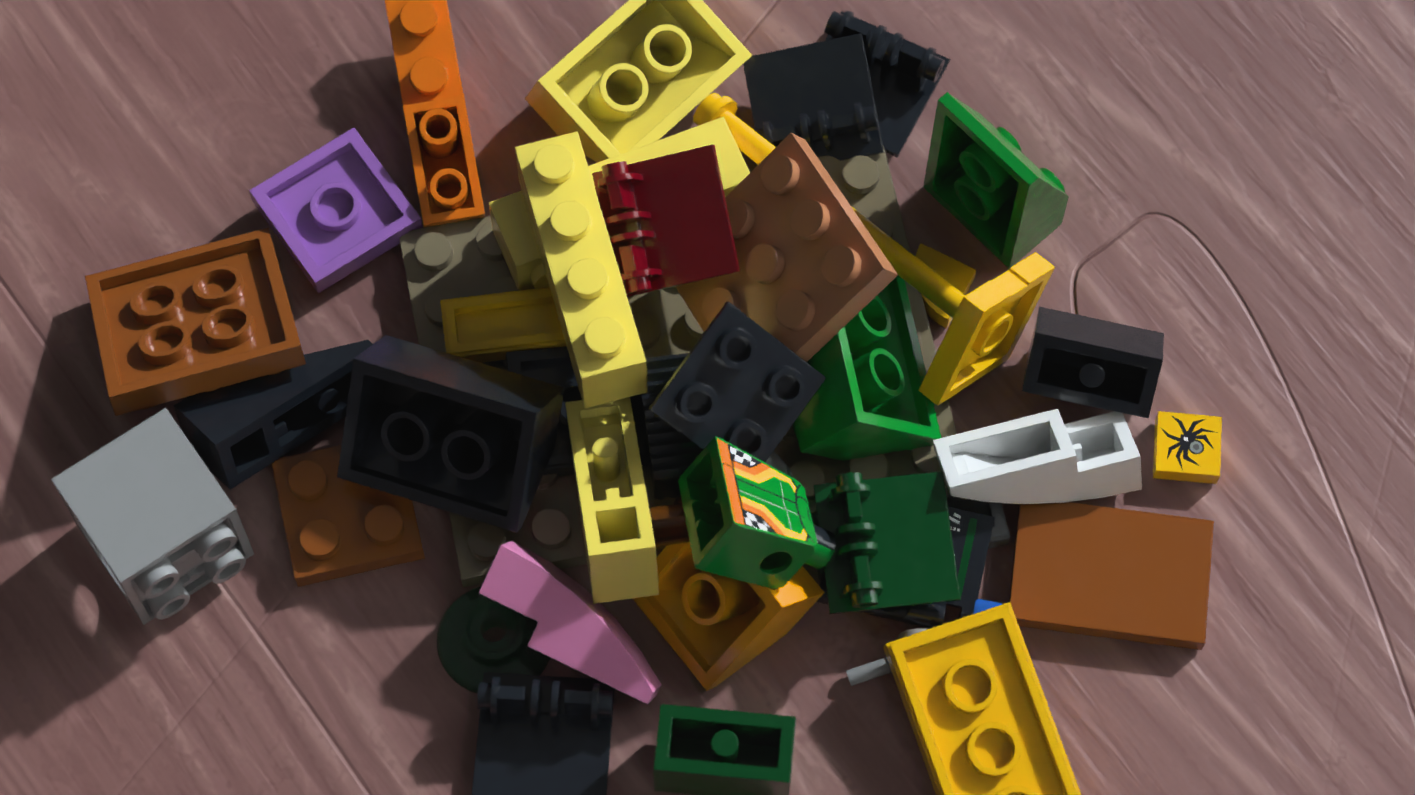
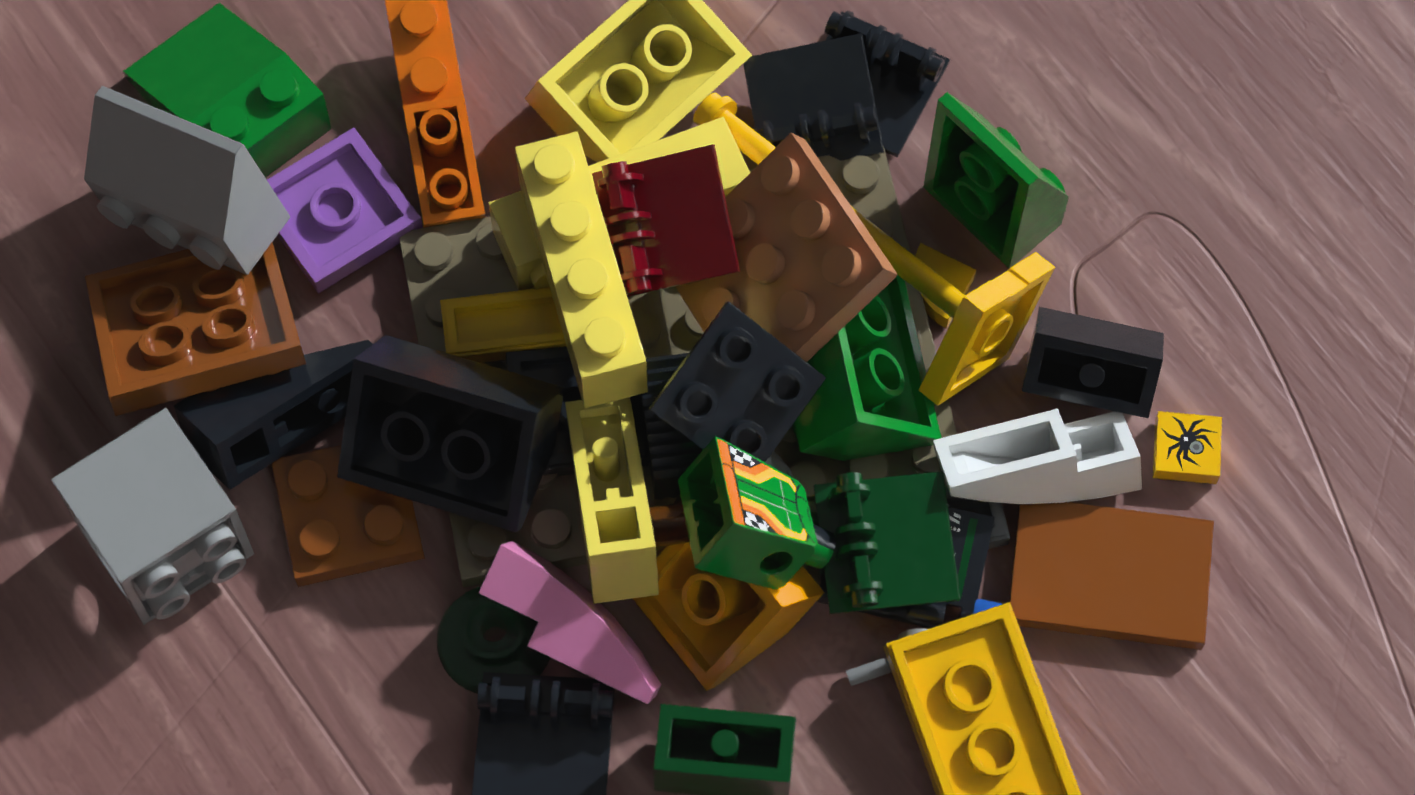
(180, 183): none -> light grey slope
(234, 85): none -> green slope

